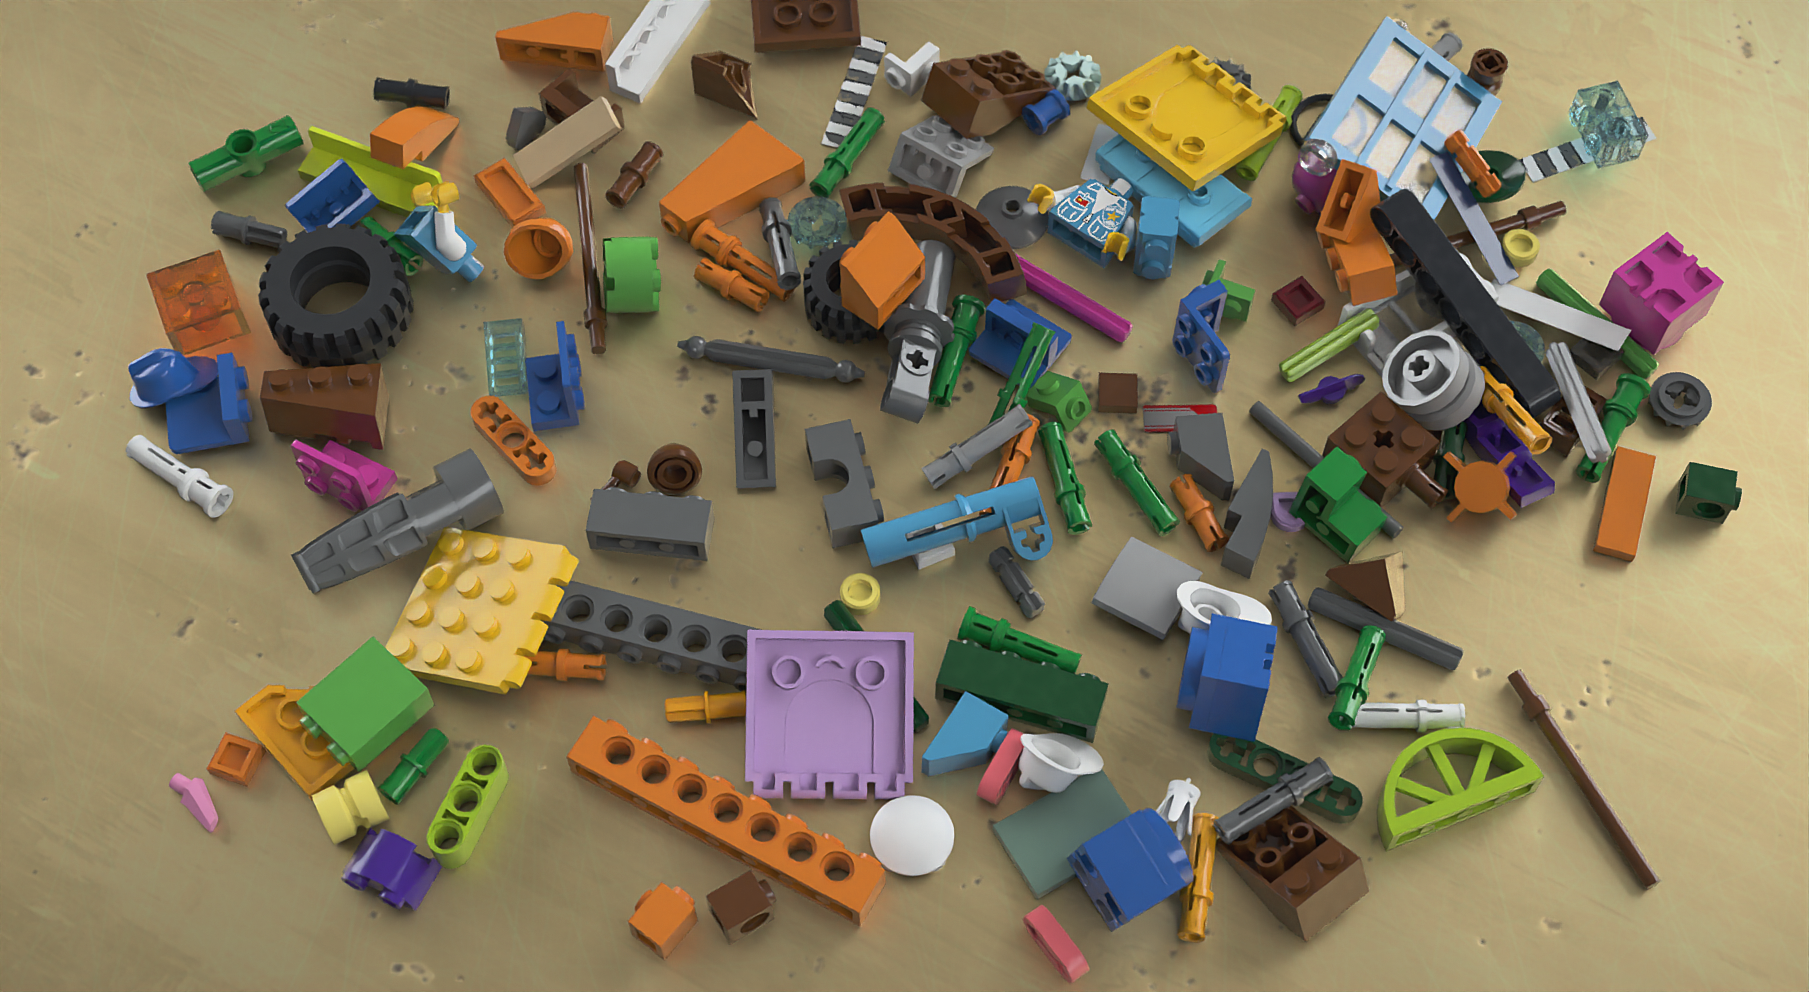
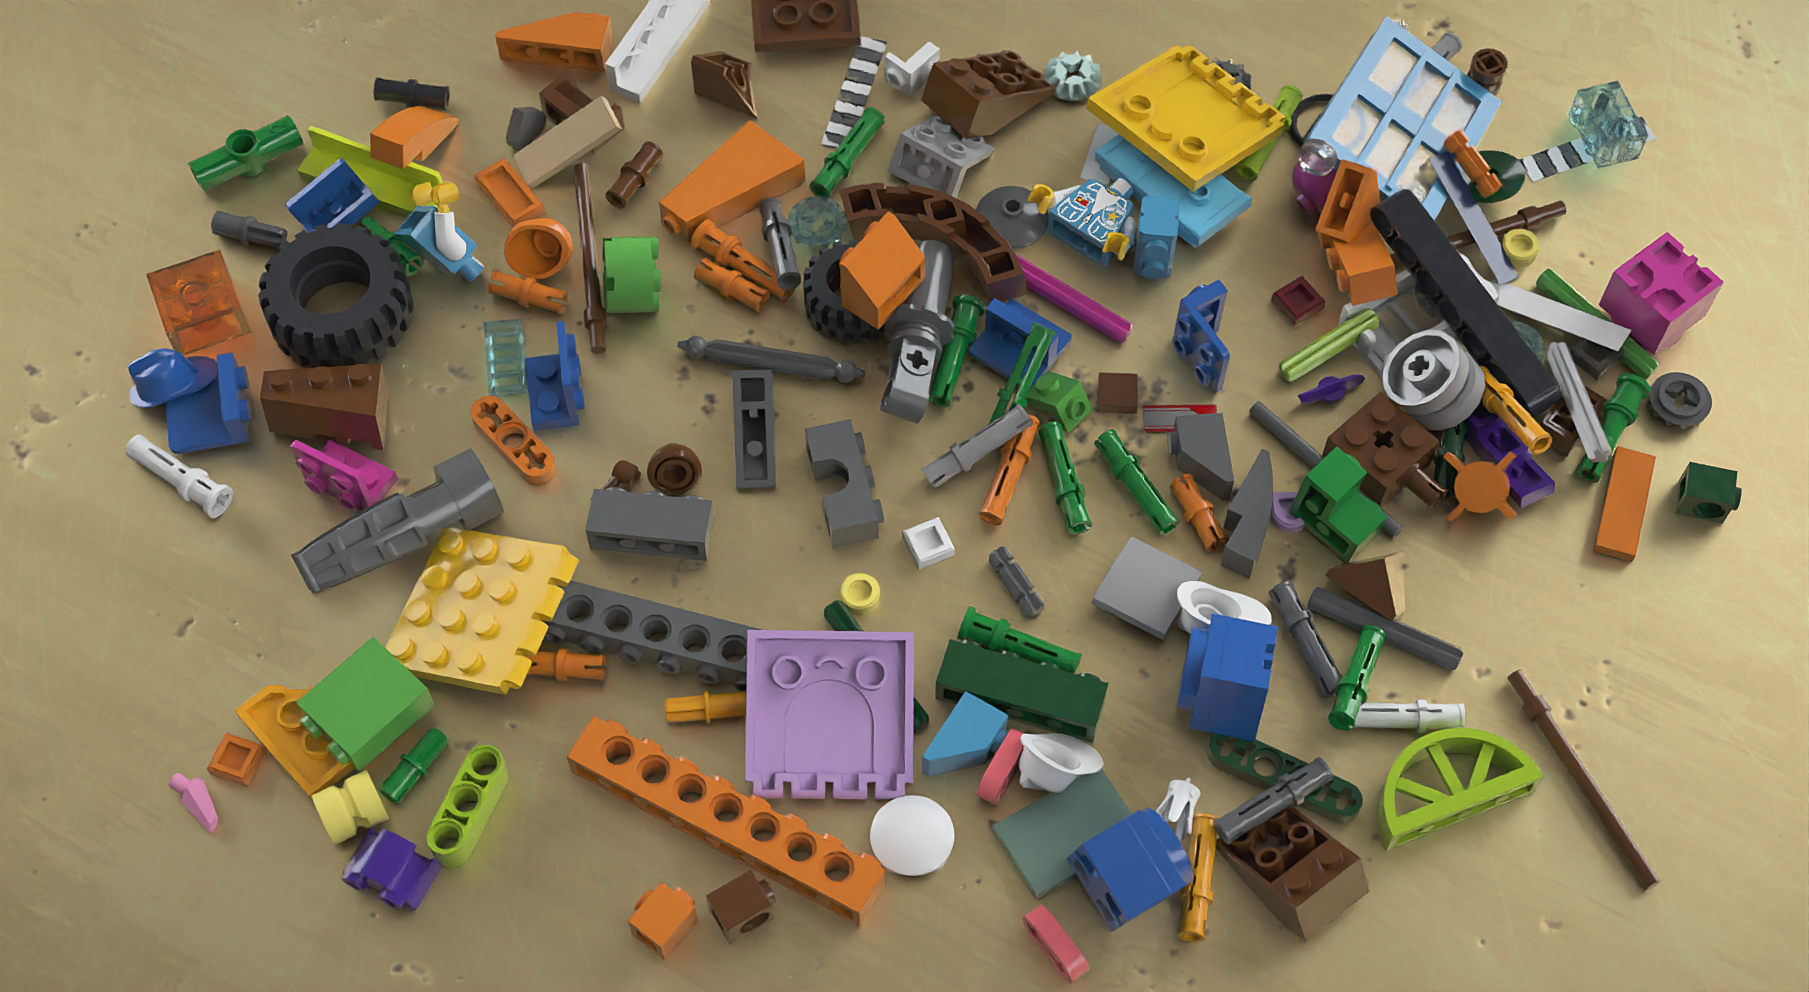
(528, 292): none -> orange pin
(1008, 505): dark azure piece -> none
(1046, 112): blue bush -> none
(1239, 297): bright green bracket -> none

